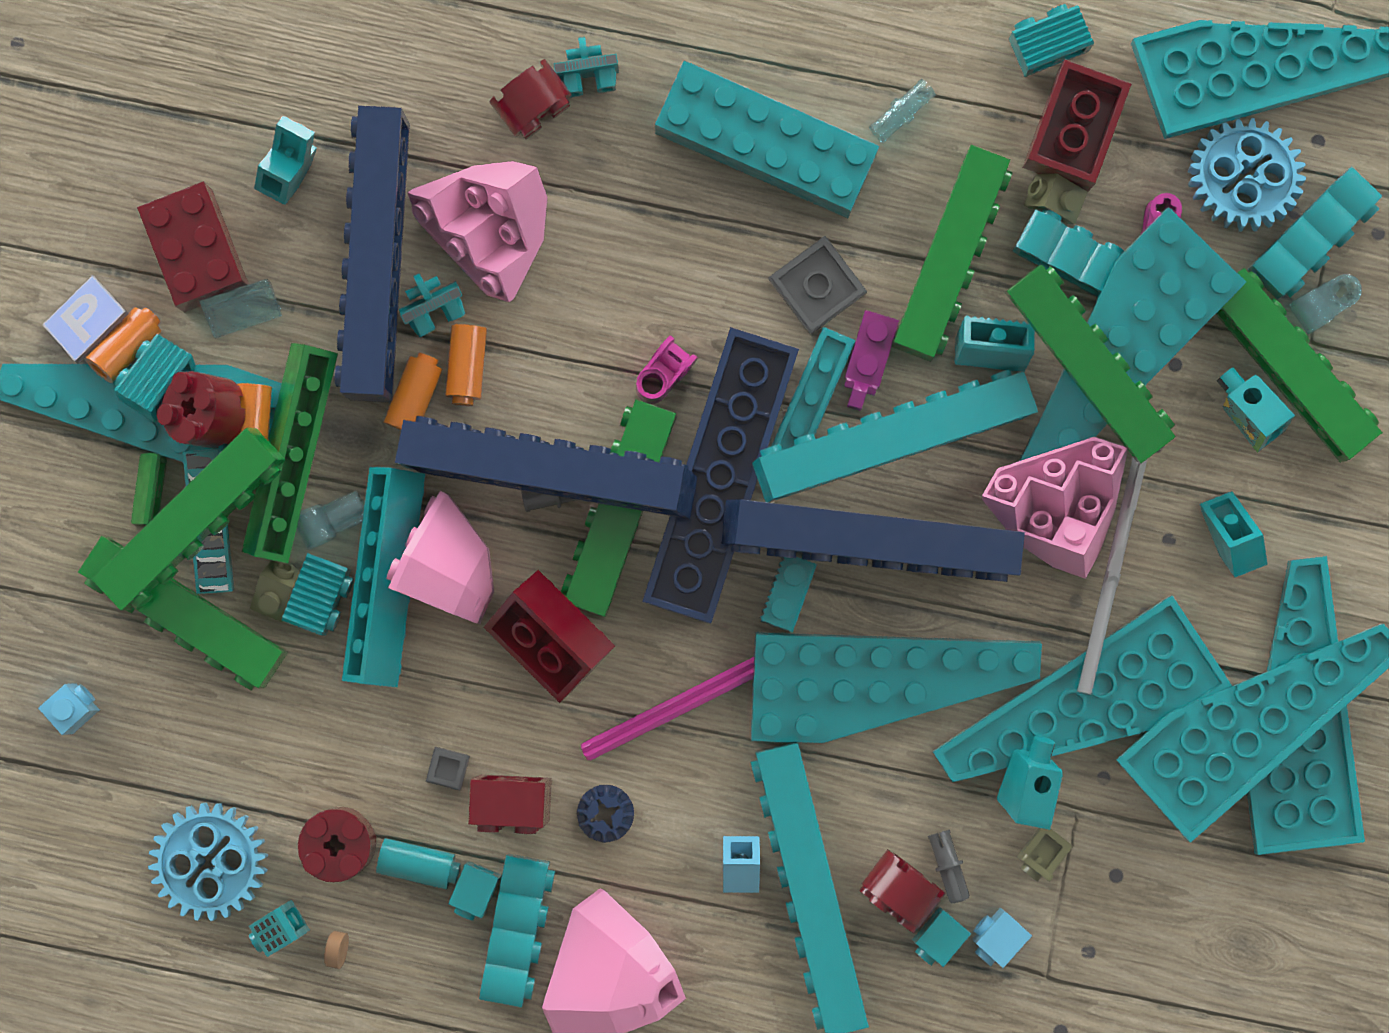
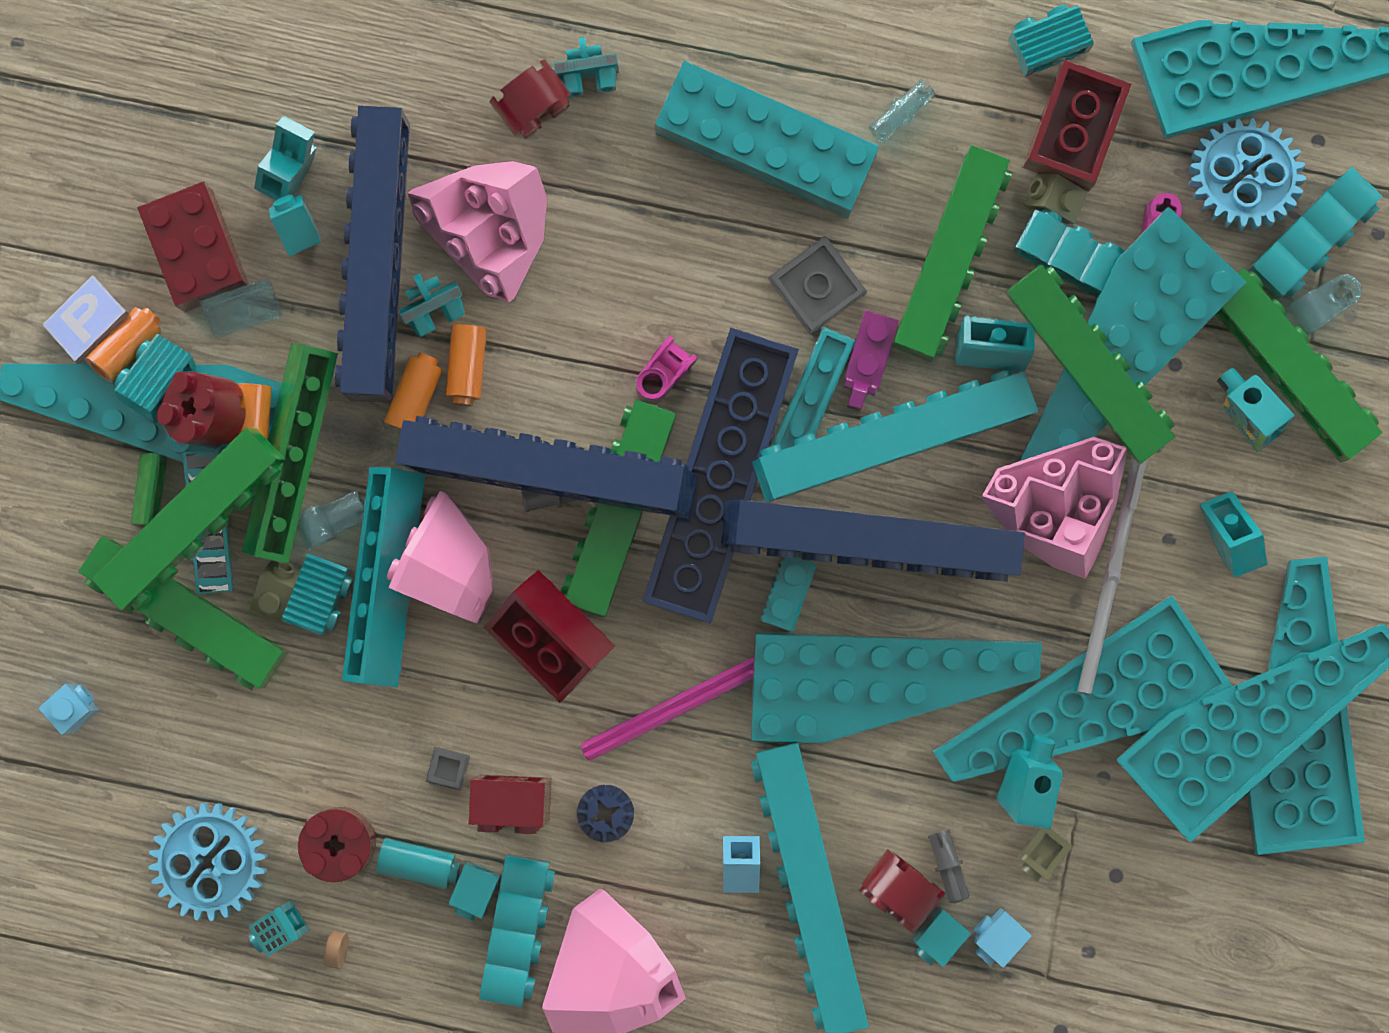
(294, 224): none -> teal brick

